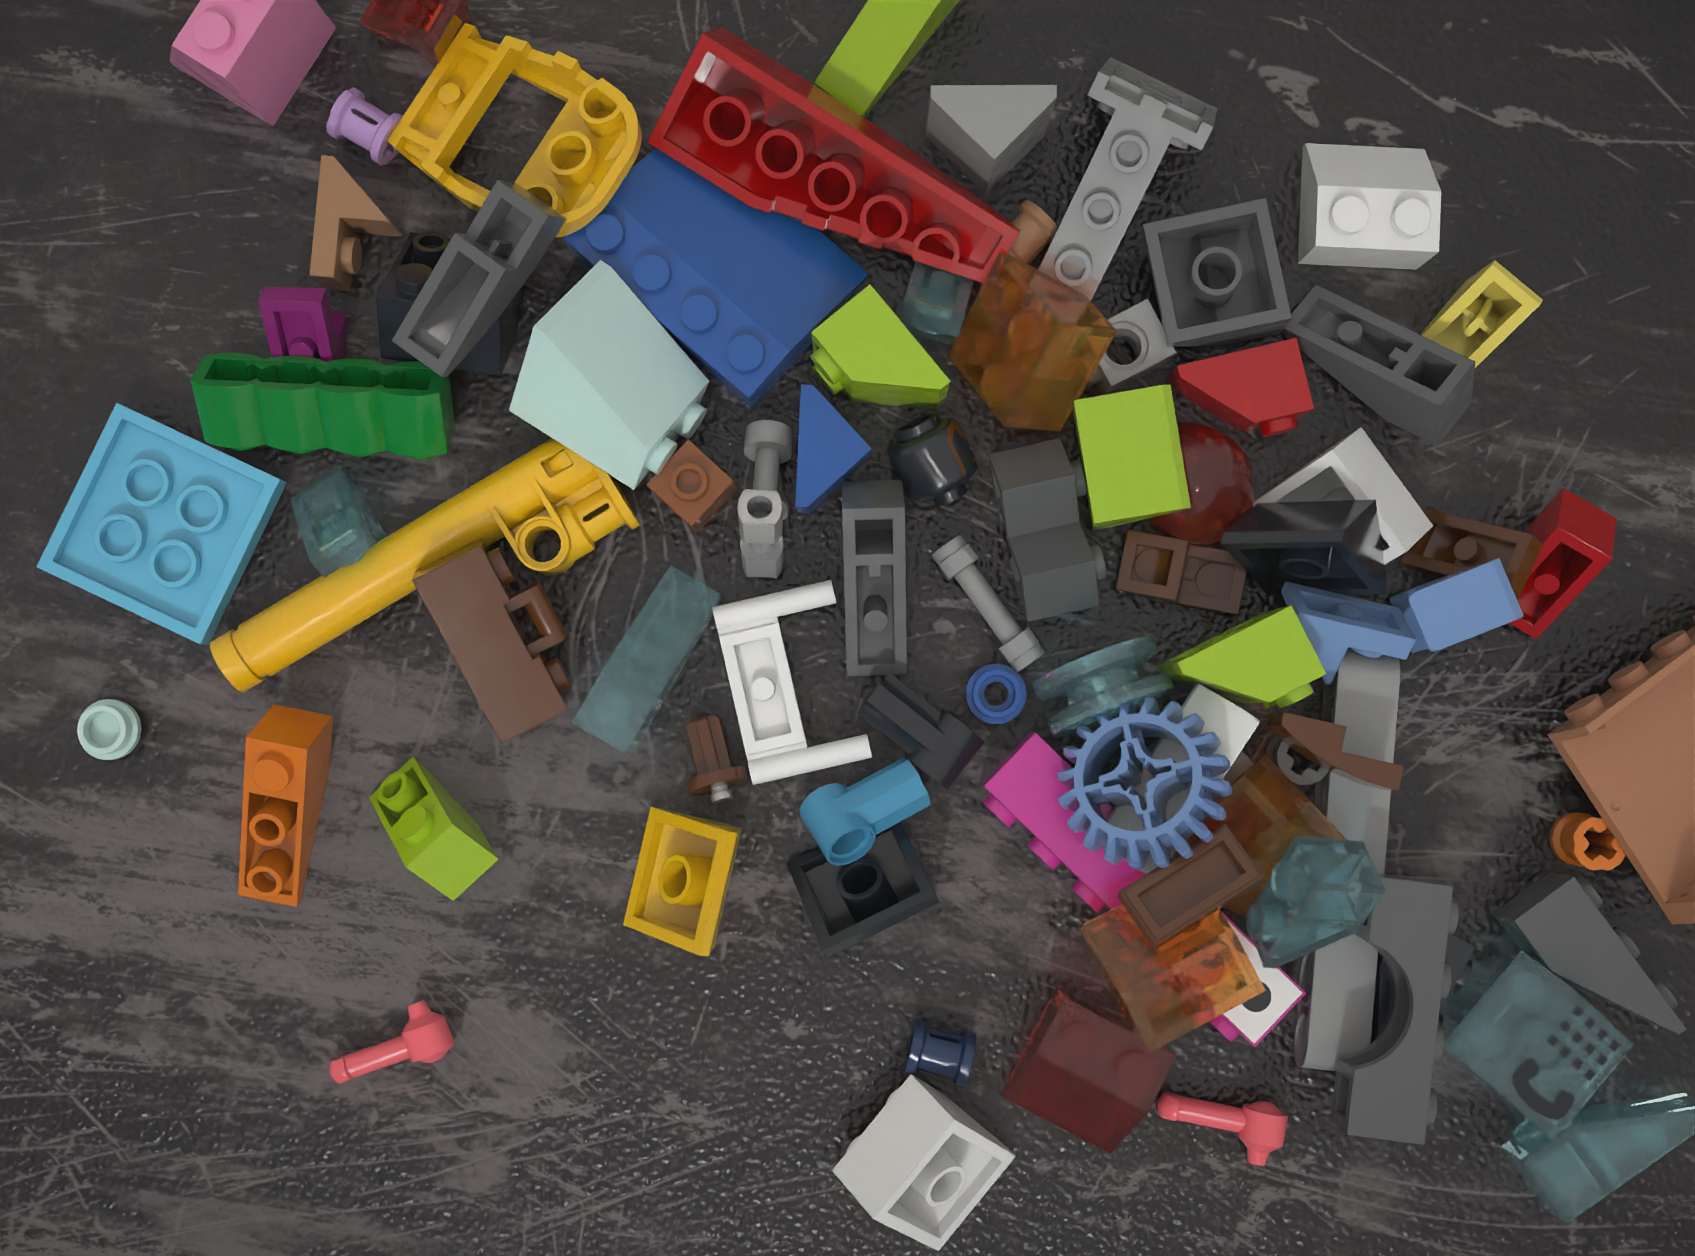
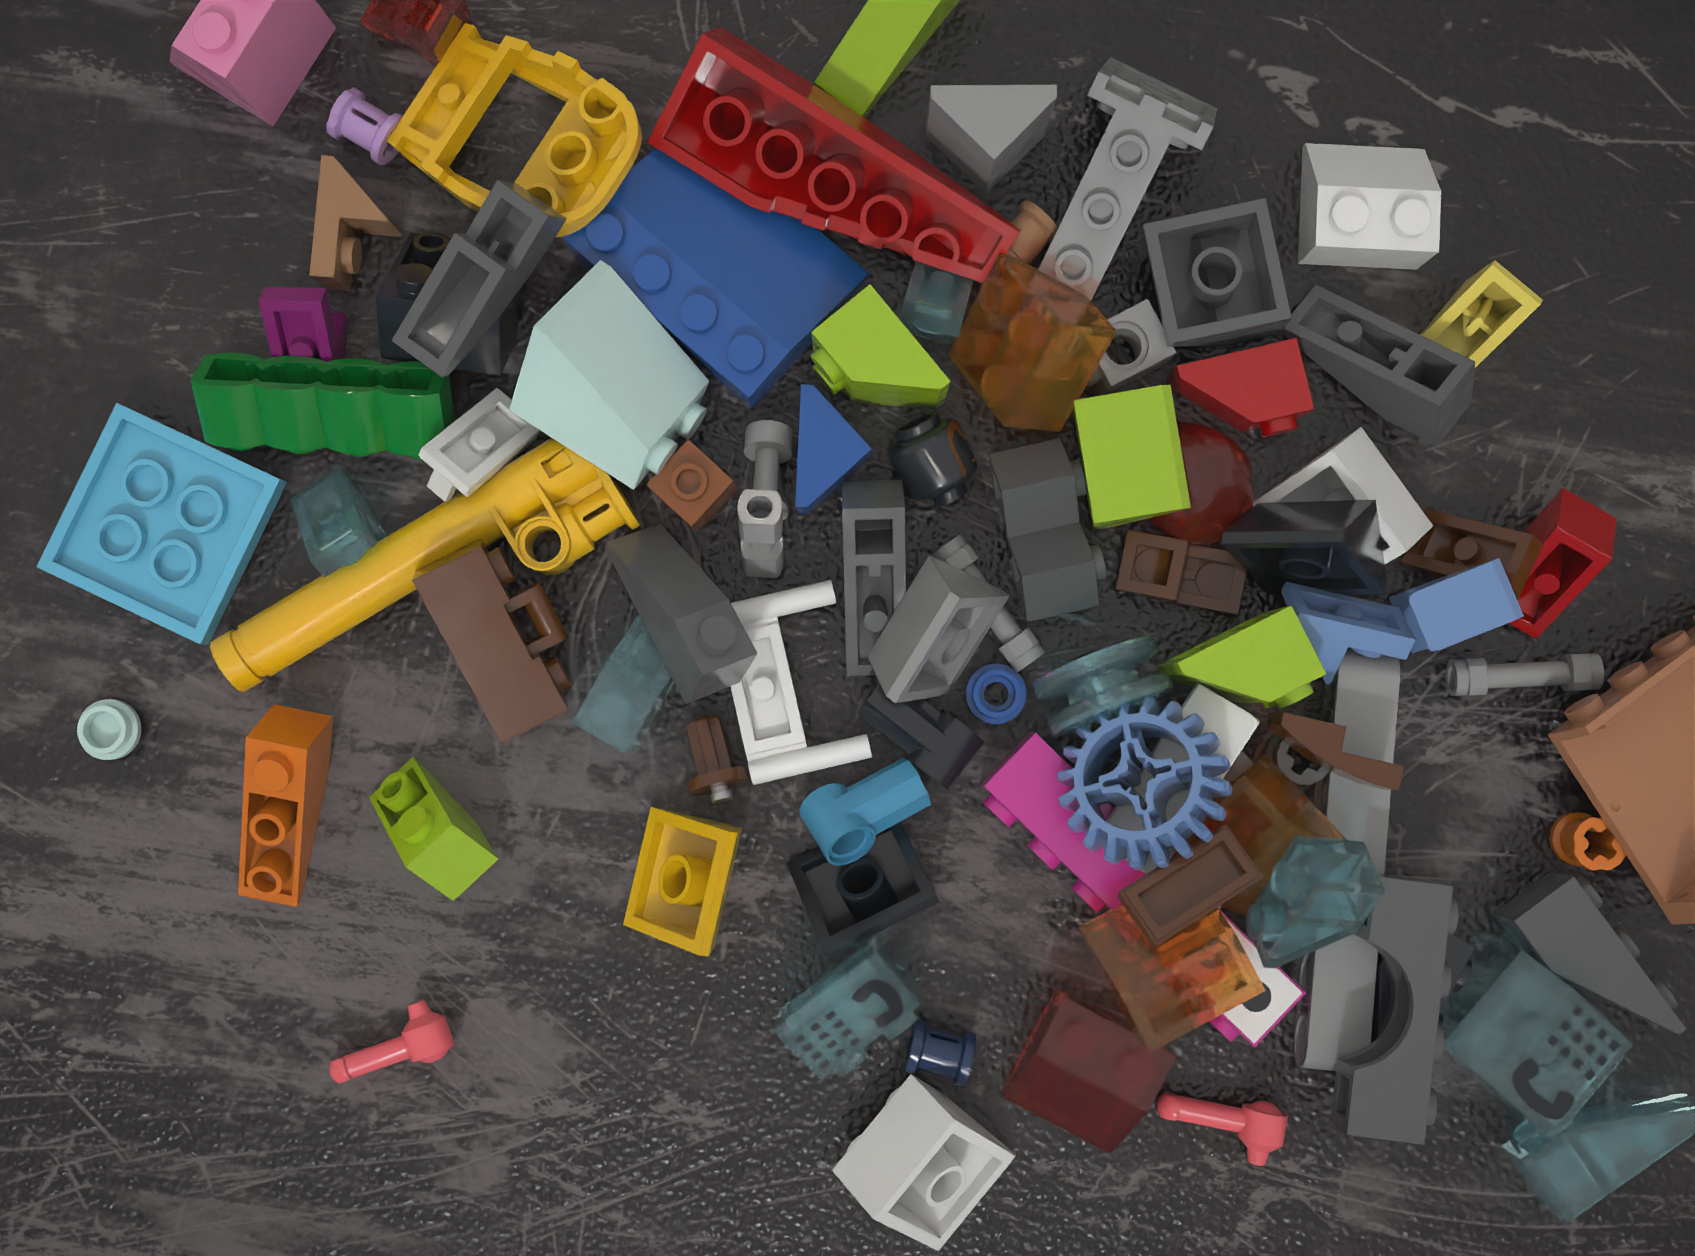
(476, 446): none -> white plate
(682, 612): none -> dark grey slope
(848, 1011): none -> clear light blue slope
(934, 632): none -> light grey slope
(1572, 672): none -> light grey bar

